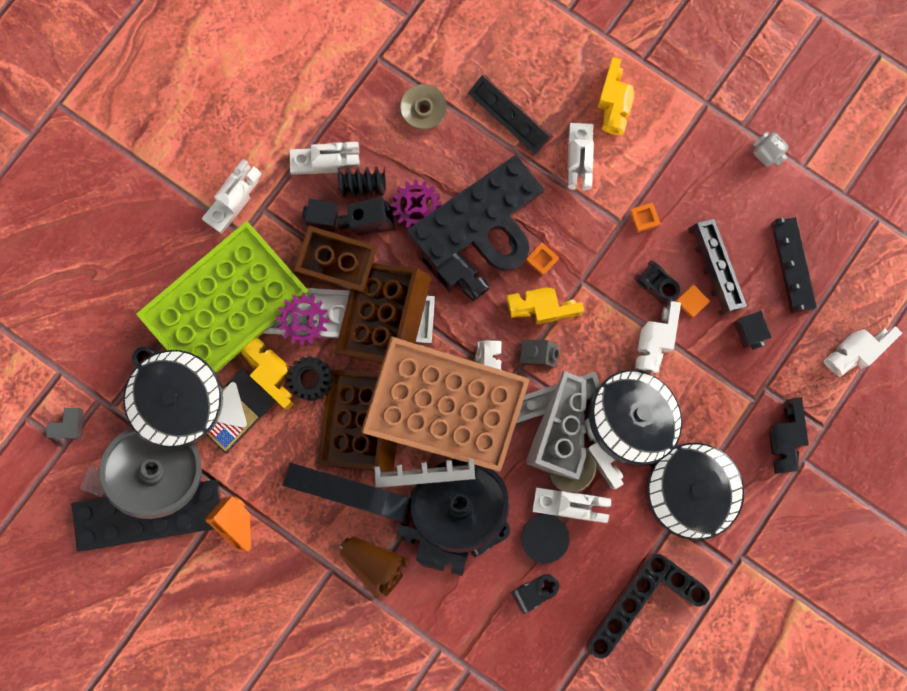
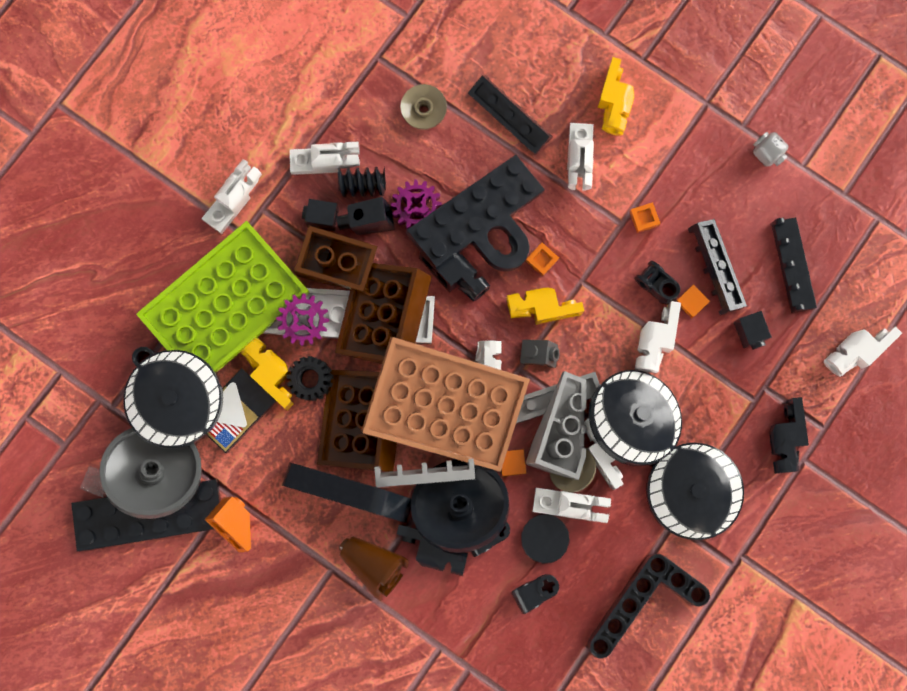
(71, 426): dark grey piece -> none
(514, 463): none -> orange tile

